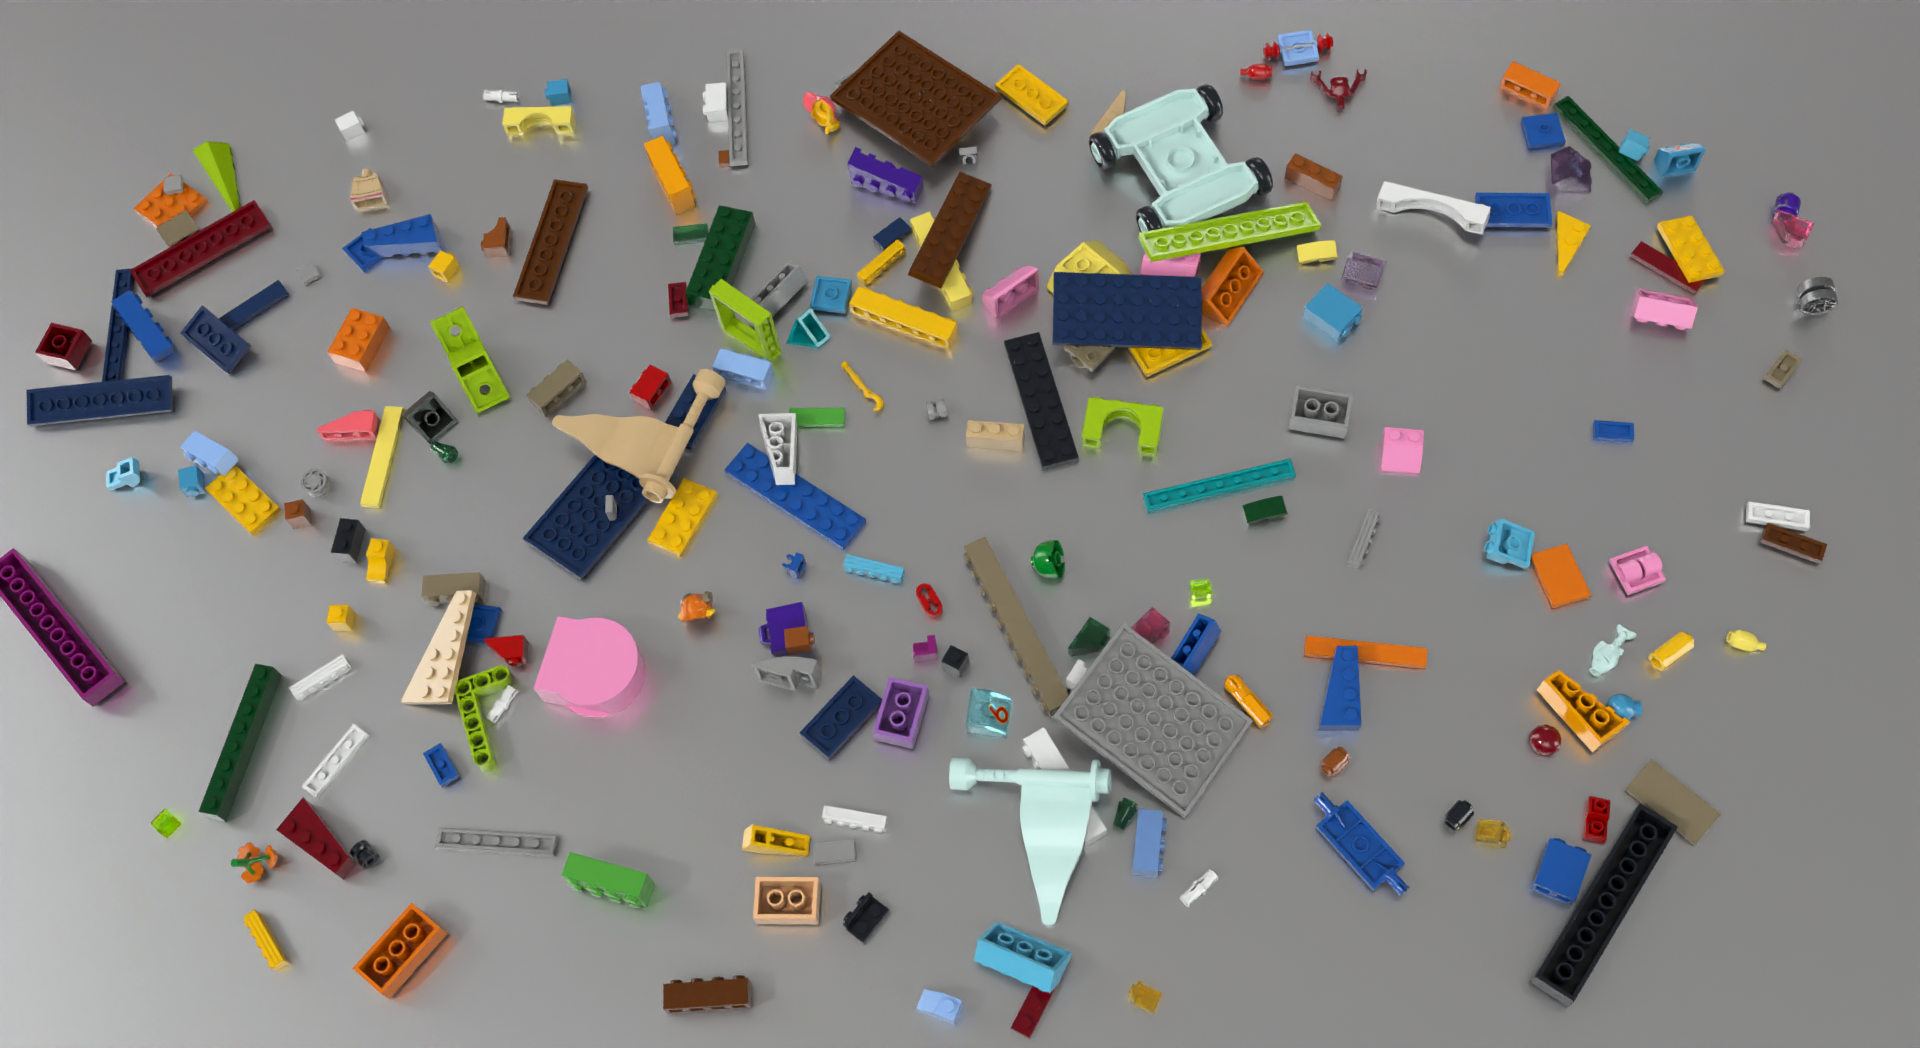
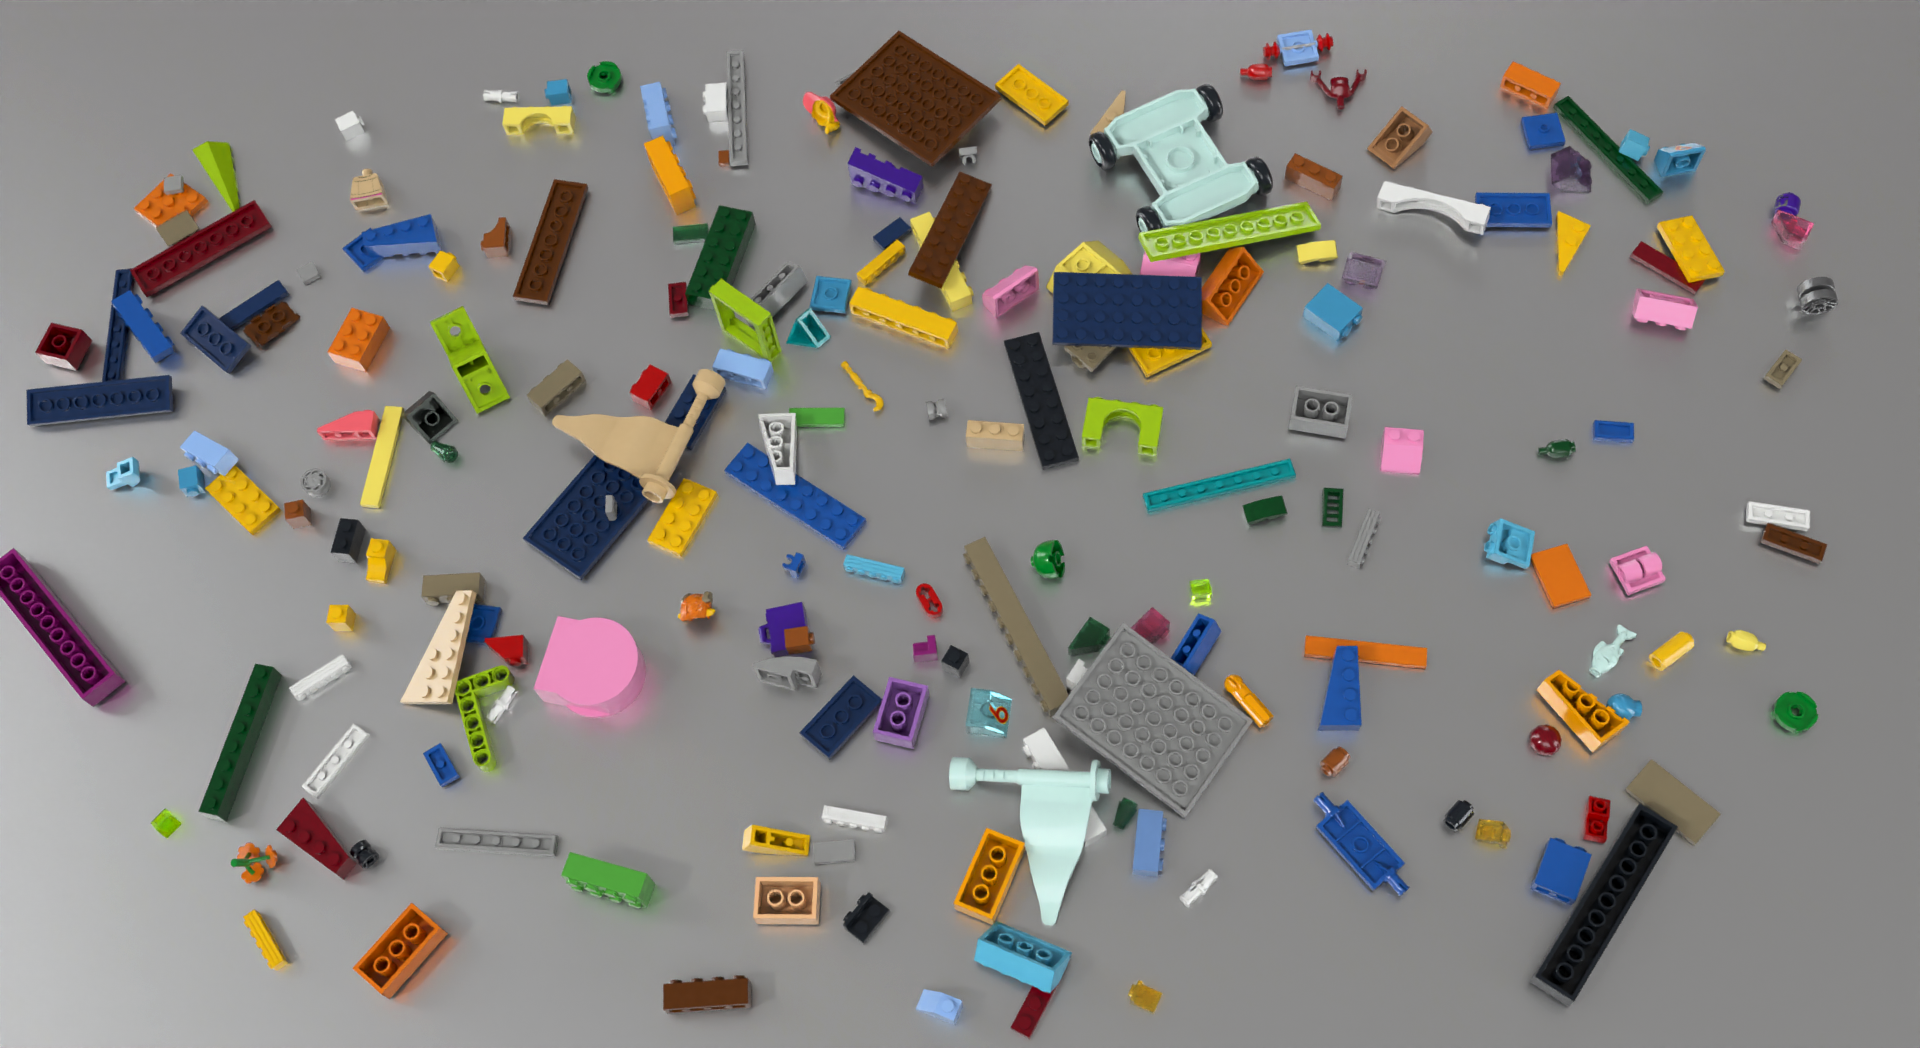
(270, 324): none -> reddish brown piece
(604, 85): none -> green plate
(989, 876): none -> light orange brick
(1332, 492): none -> dark green slope
(1400, 138): none -> medium nougat slope
(1558, 448): none -> dark green plant
(1790, 722): none -> green plate

